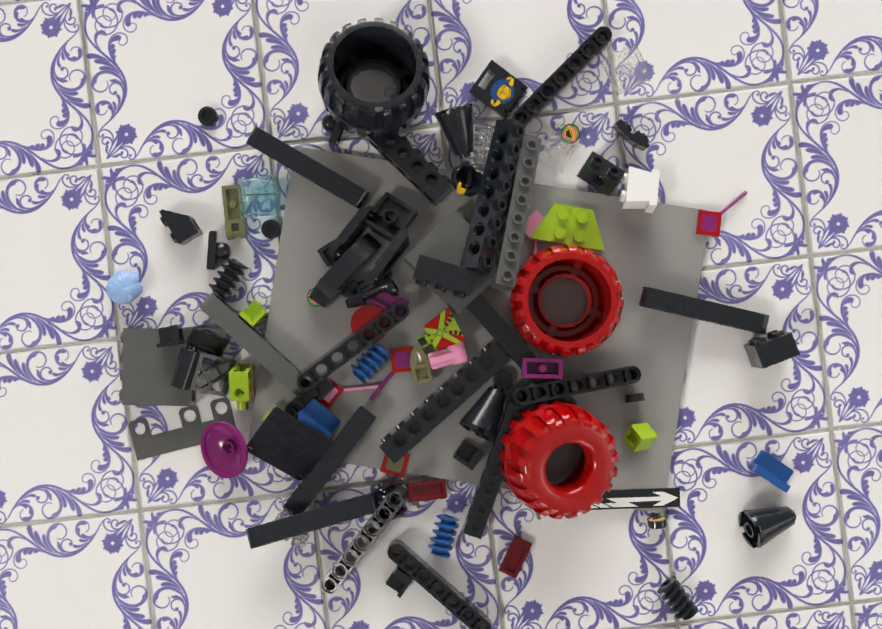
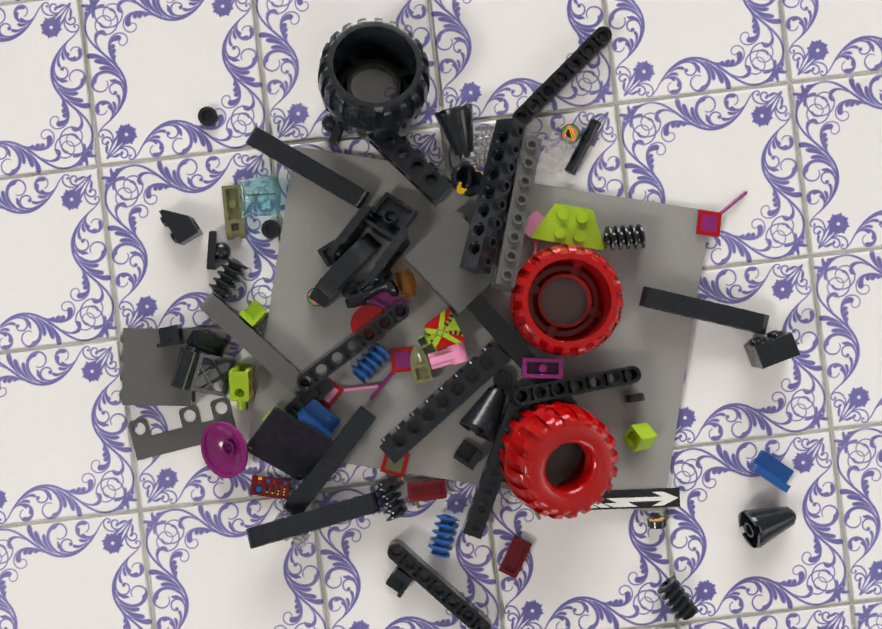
(124, 287): light blue hair -> none
(270, 486): none -> tile
(368, 532): black beam -> none
(406, 283): none -> clear orange brick
(444, 276): black brick -> none
(500, 92): black container -> none
(586, 140): none -> black pin
(600, 173): black brick -> none
(625, 235): none -> black piece
(626, 69): clear plate -> none
(637, 140): black slope -> none
(640, 189): white hips -> none

